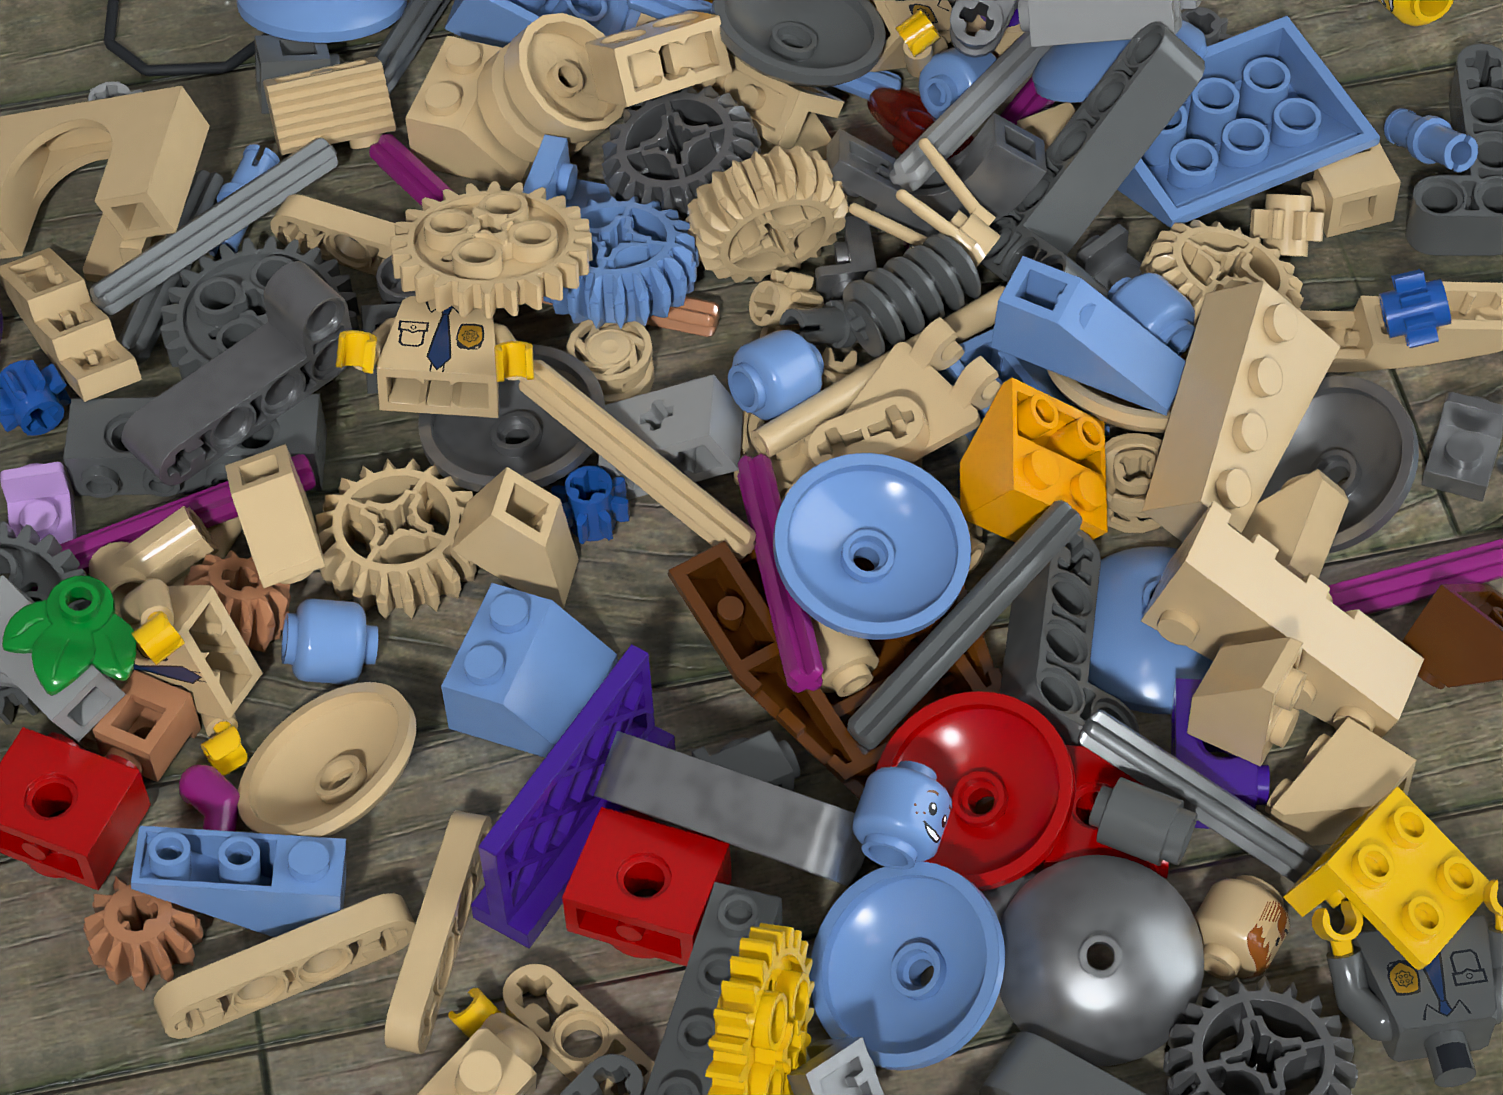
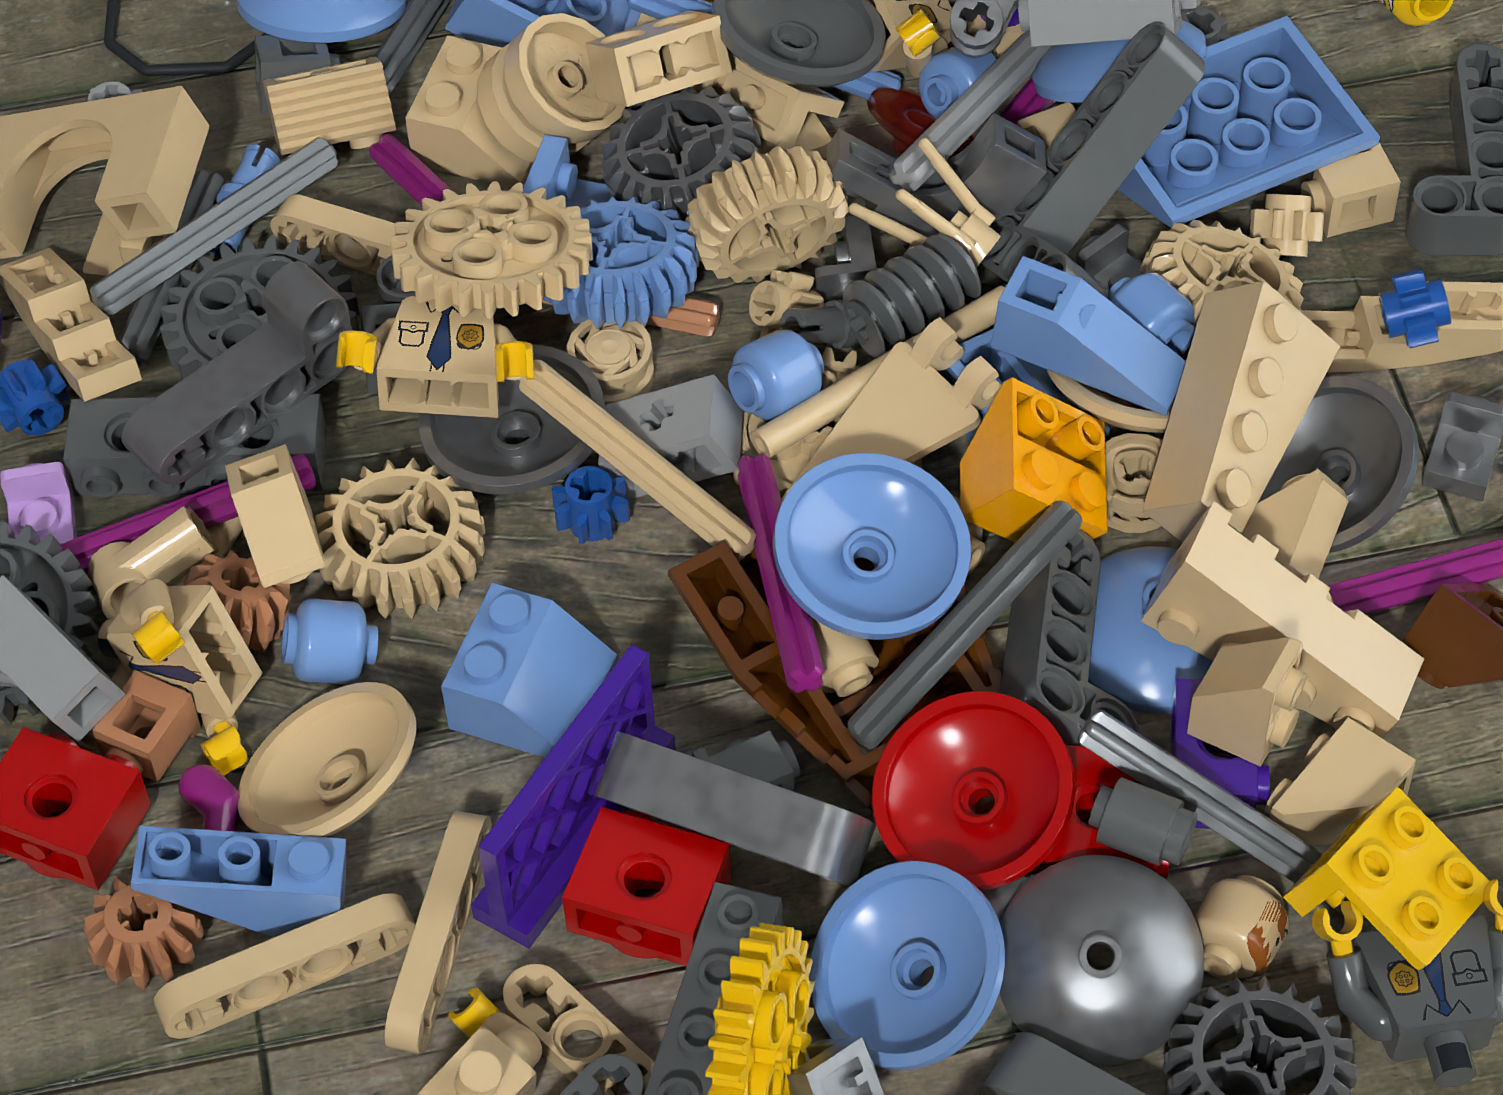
(71, 640): green plate -> none
(519, 536): tan slope -> none
(871, 431): tan beam -> none
(902, 815): medium blue head -> none
(1431, 139): medium blue pin -> none

